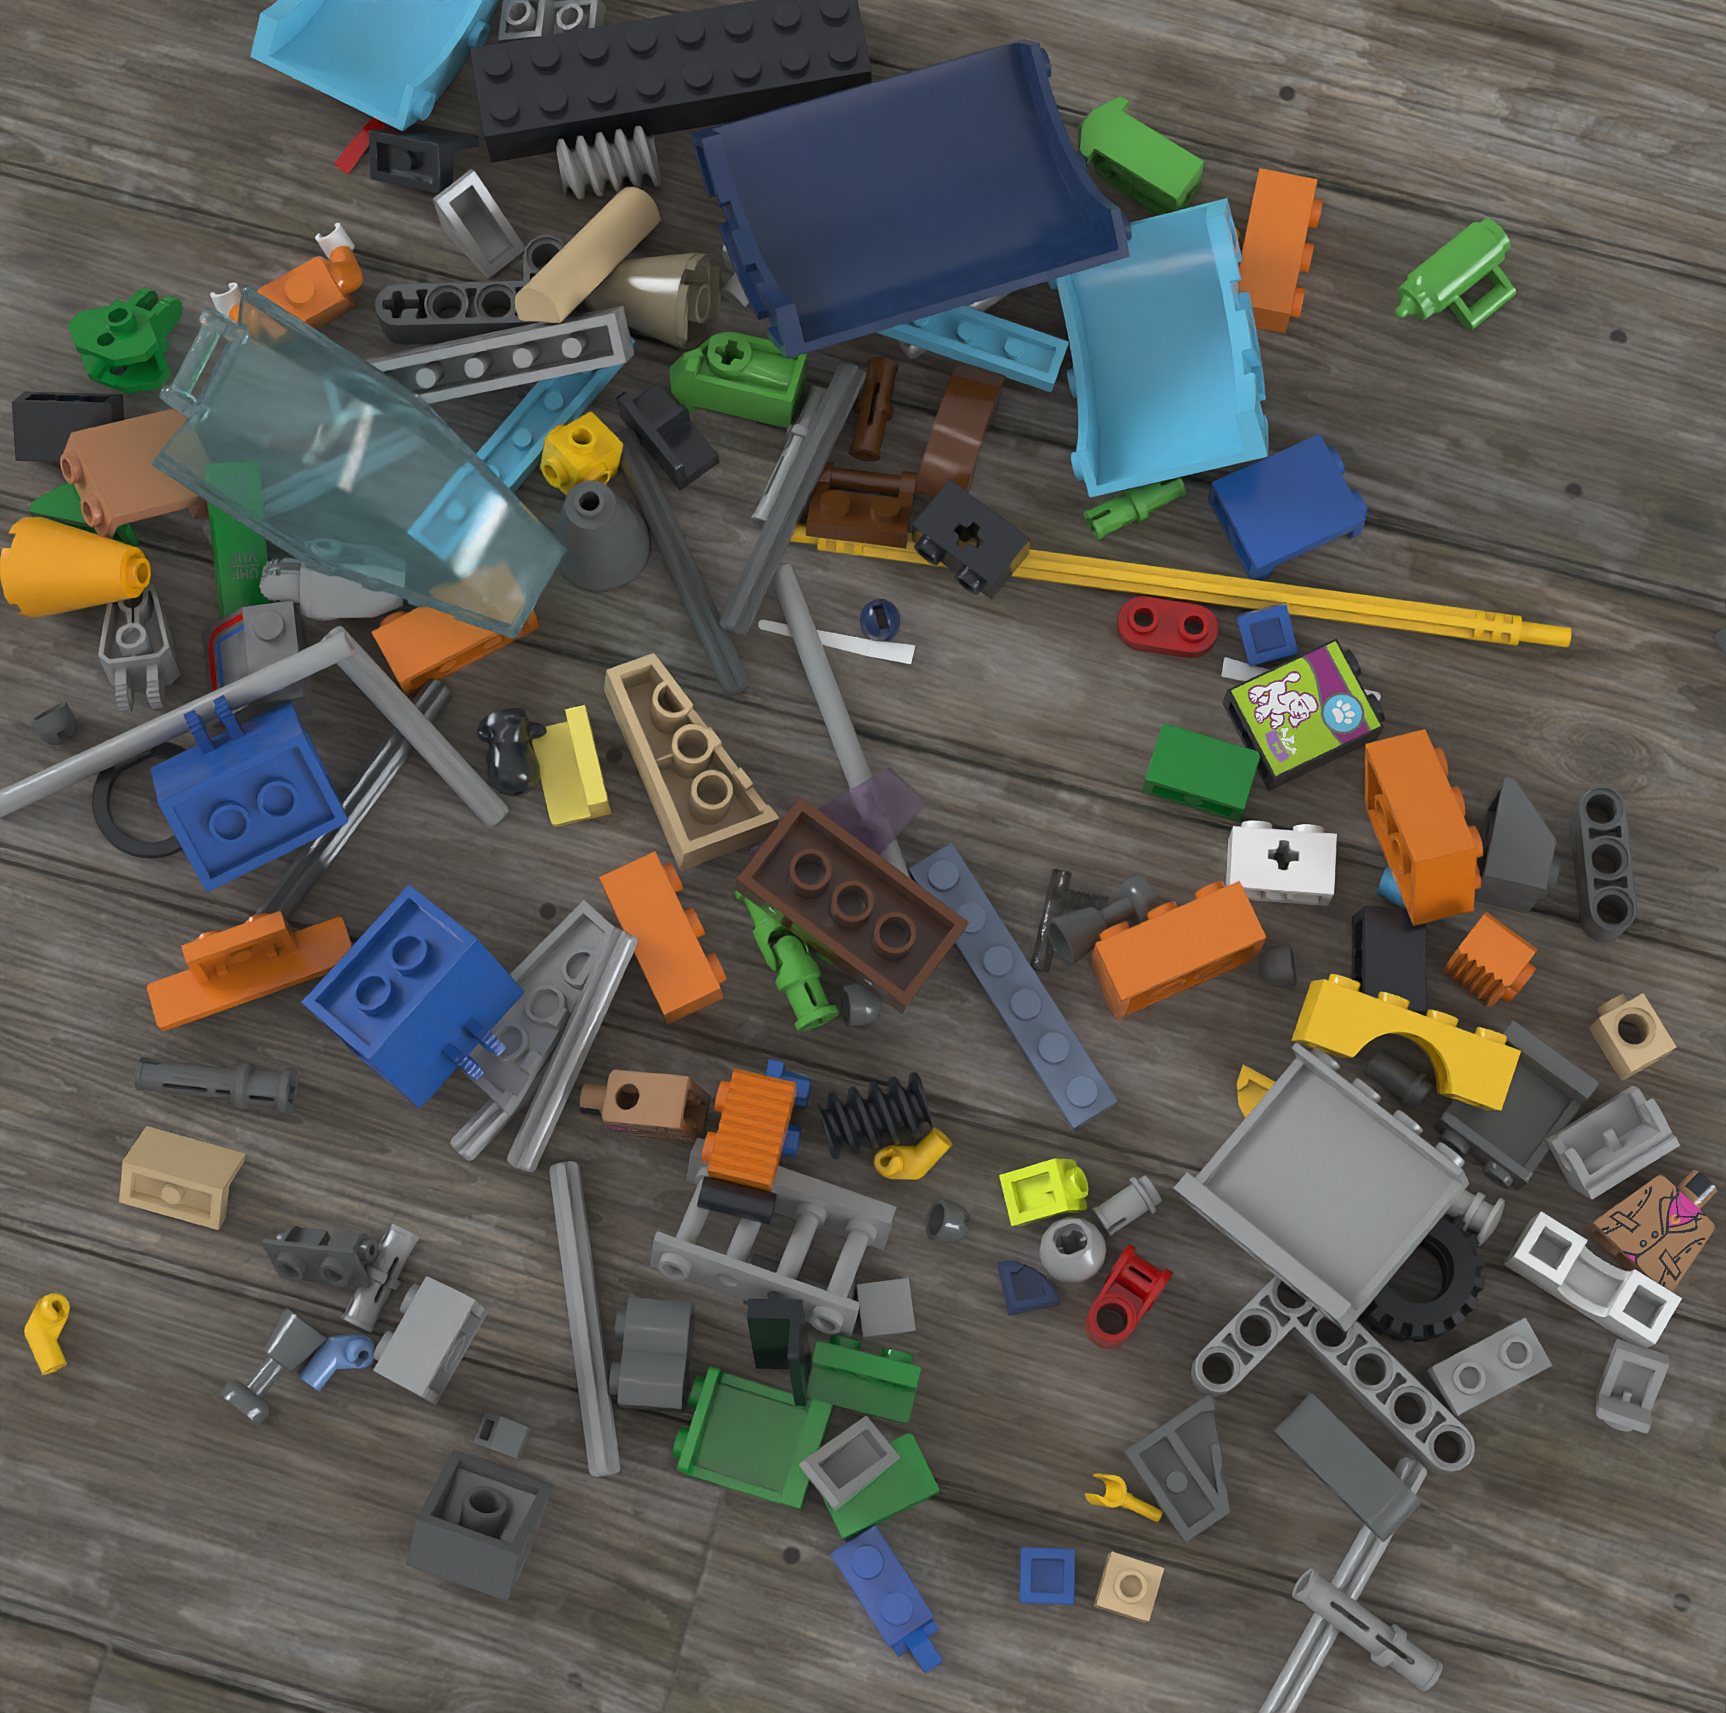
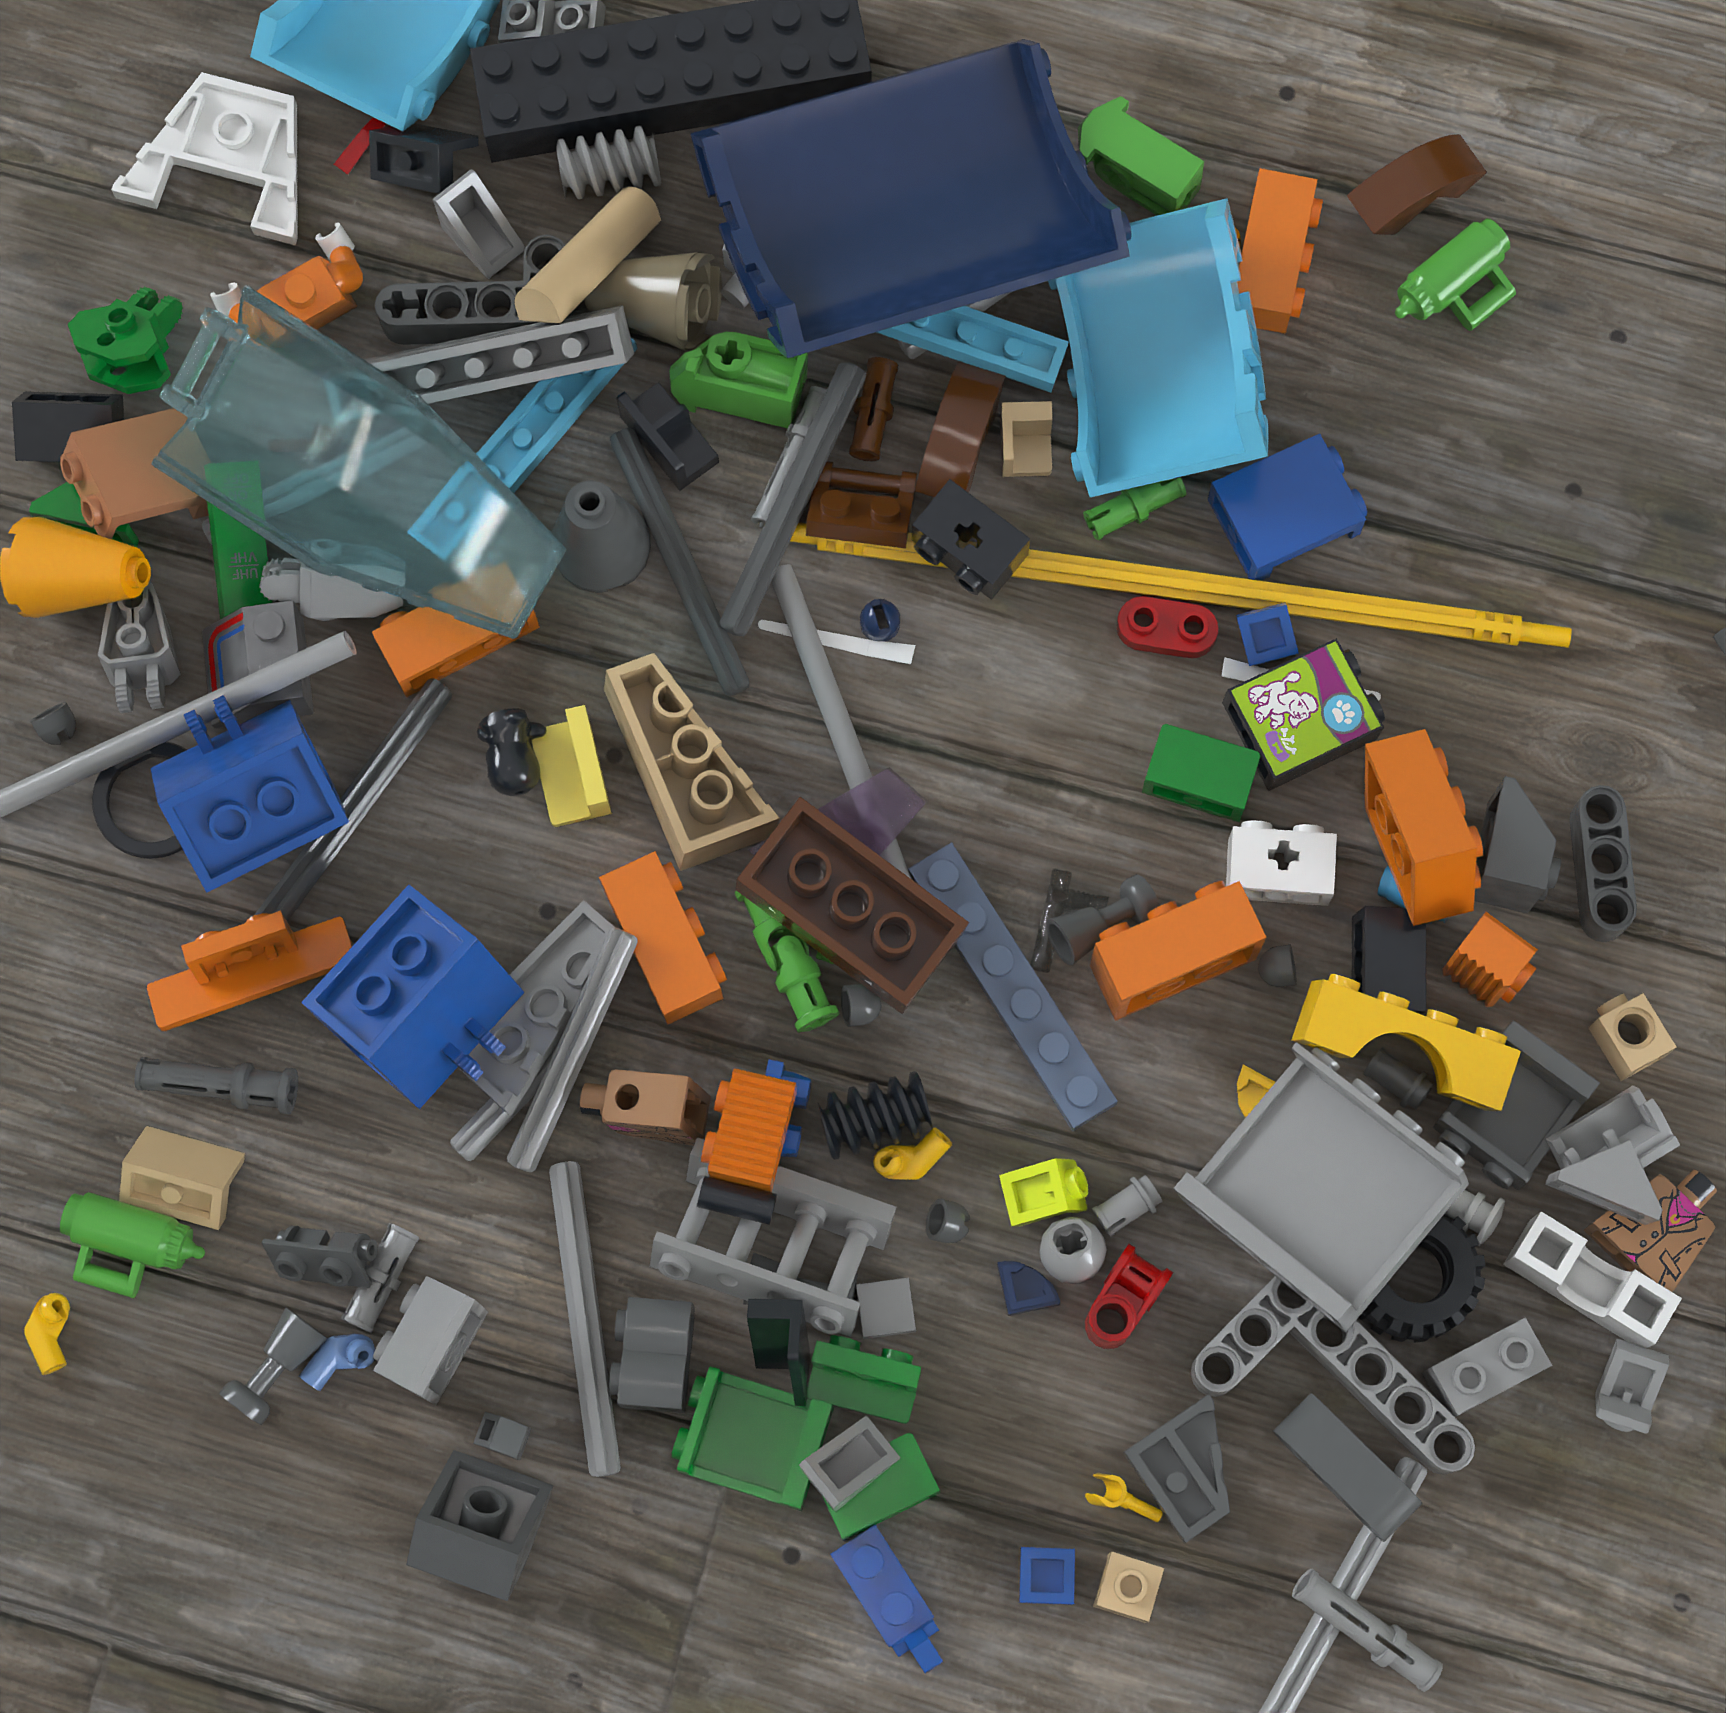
(127, 1233): none -> bright green piece
(231, 134): none -> white wing
(422, 735): light grey axle -> none
(580, 453): yellow brick -> none
(1026, 438): none -> tan panel
(1414, 181): none -> reddish brown brick
(1613, 1182): none -> light grey slope

